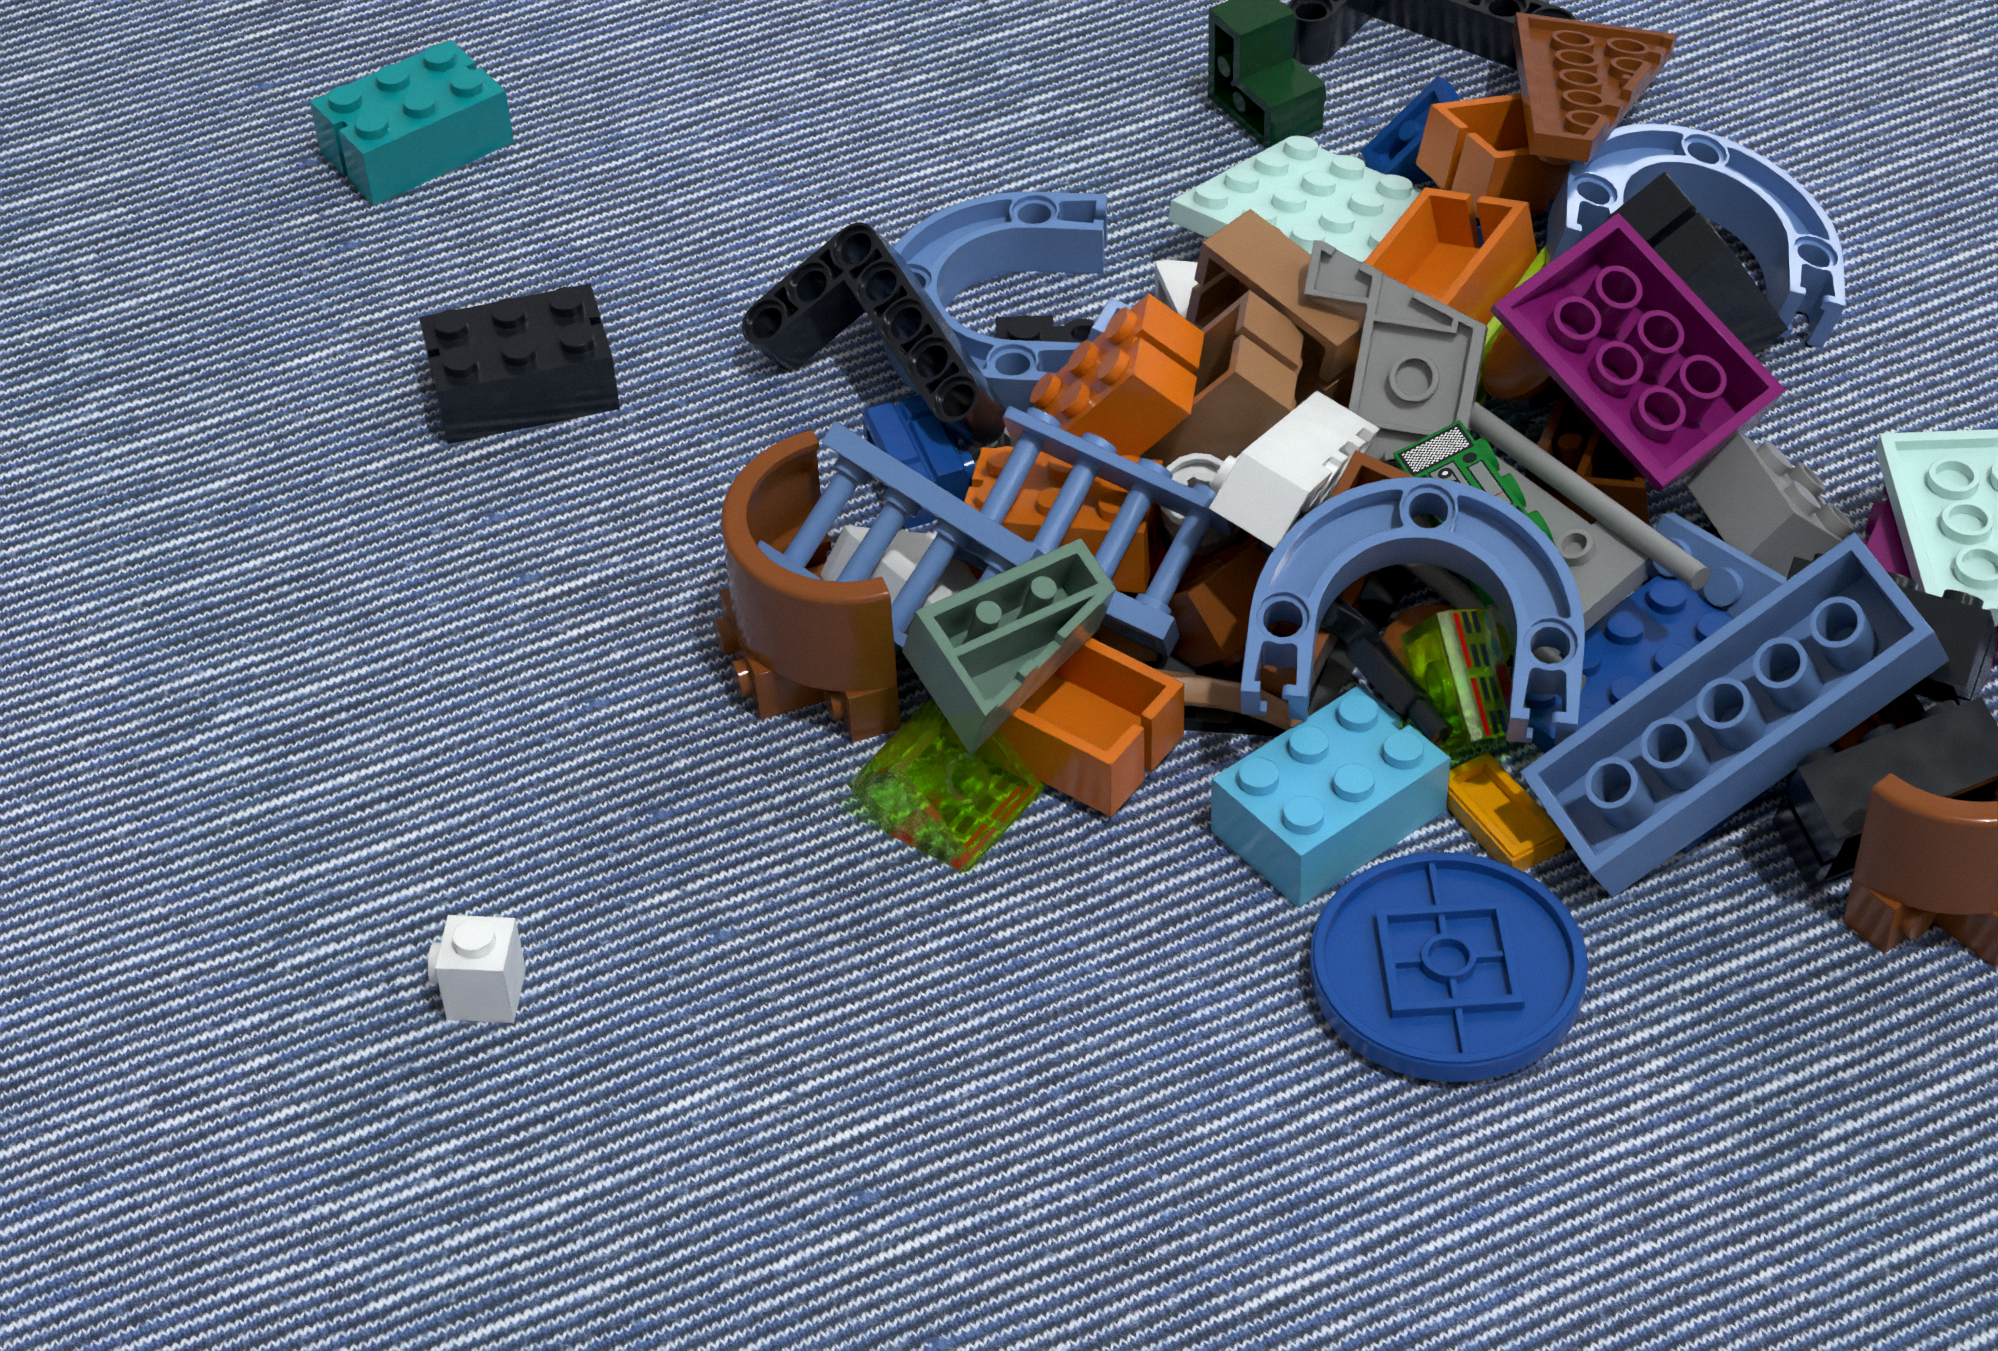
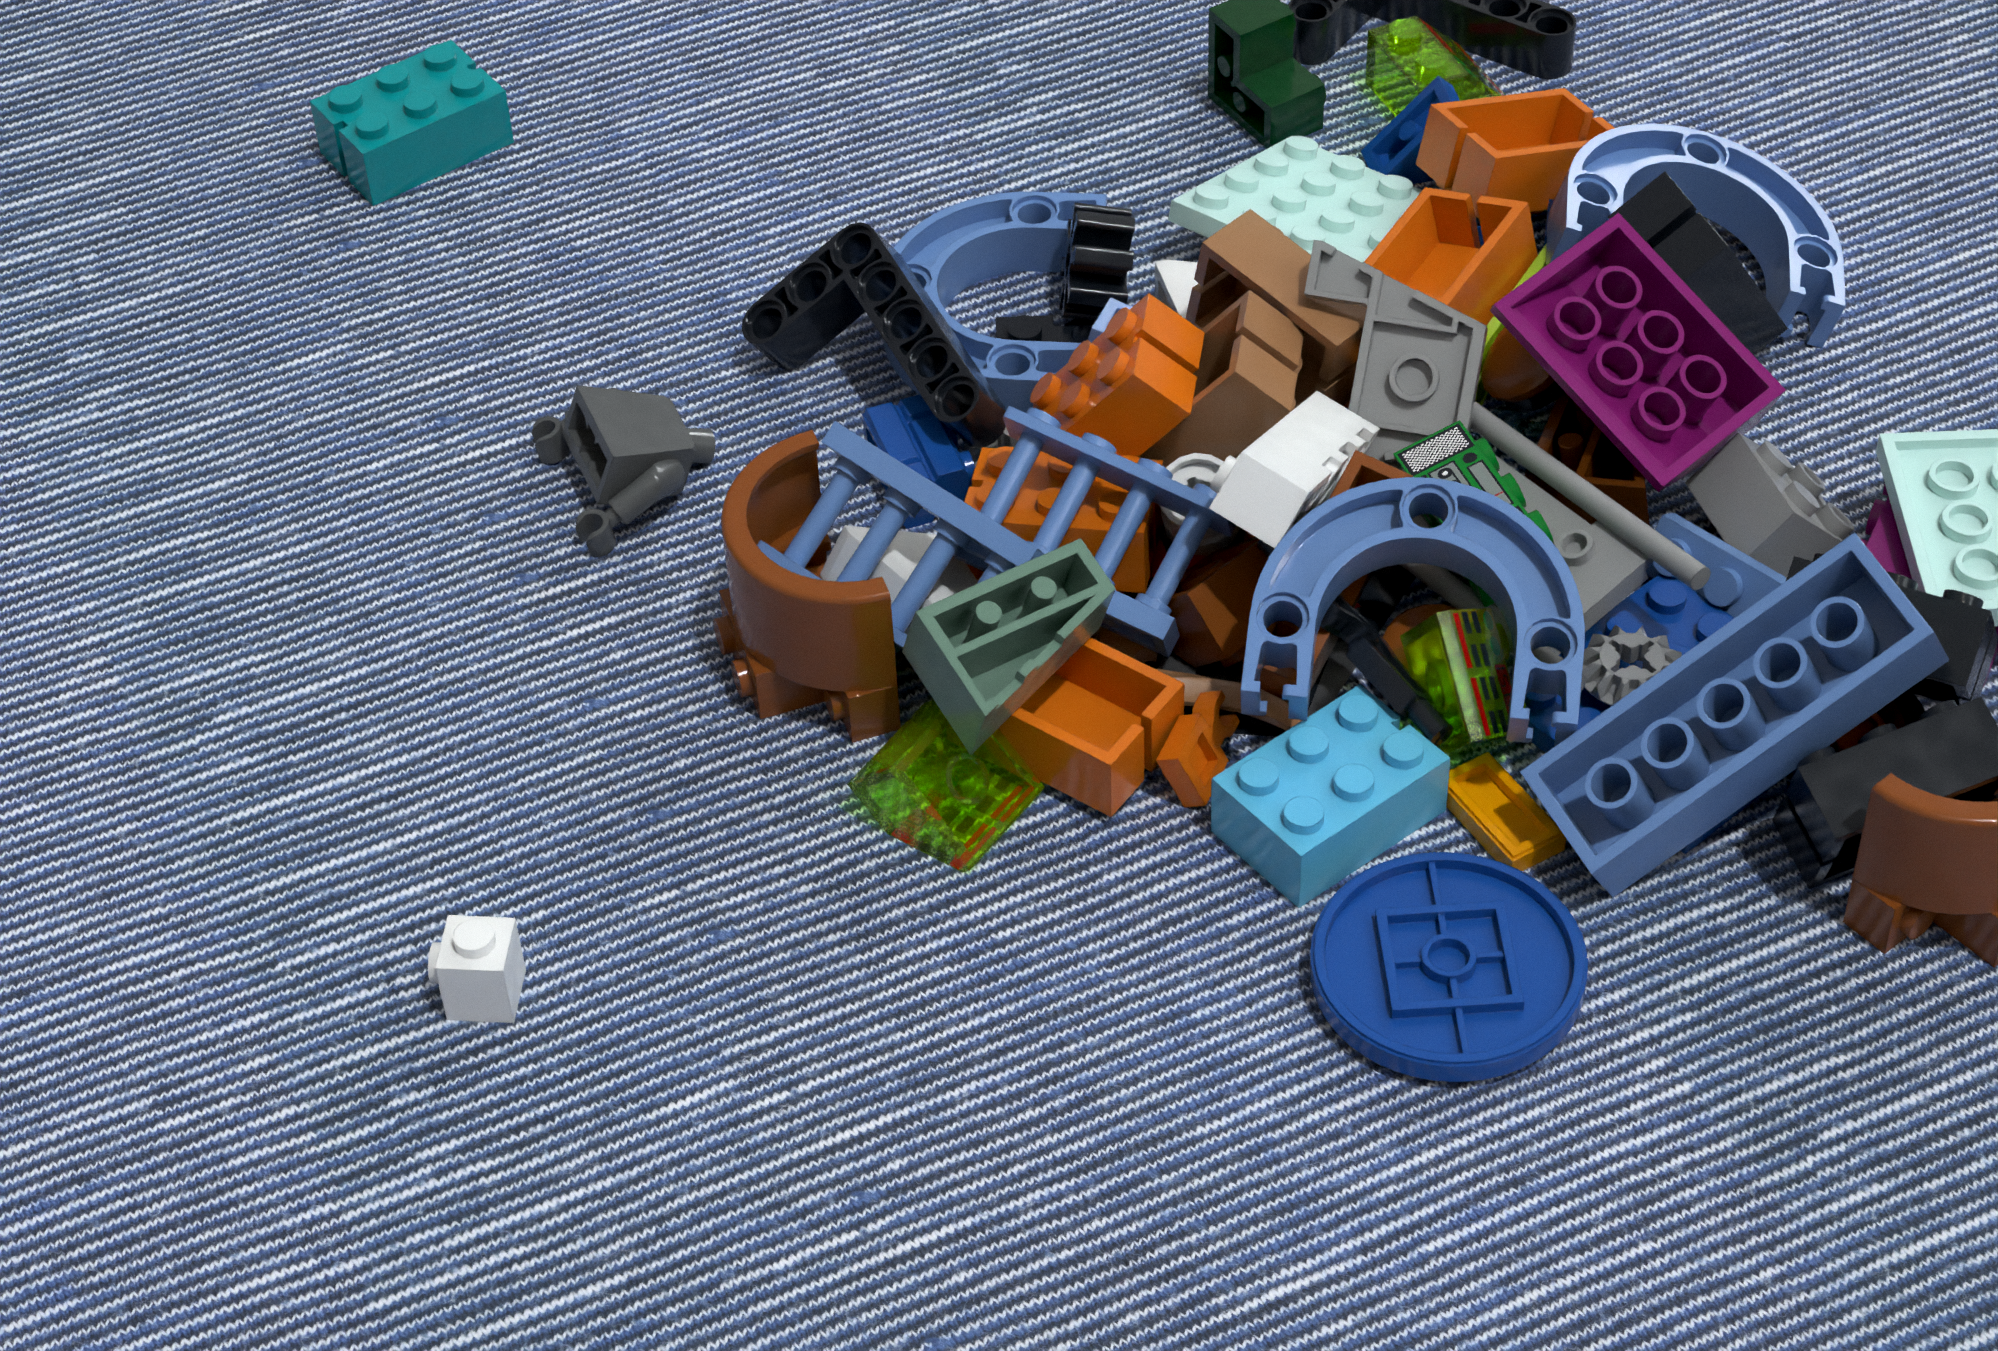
(519, 363): black piece -> none
(628, 452): none -> dark grey torso
(1095, 260): none -> black gear
(1194, 749): none -> orange plate
(1410, 55): none -> clear neon green slope
(1581, 80): dark orange wing -> none
(1603, 658): none -> light grey gear

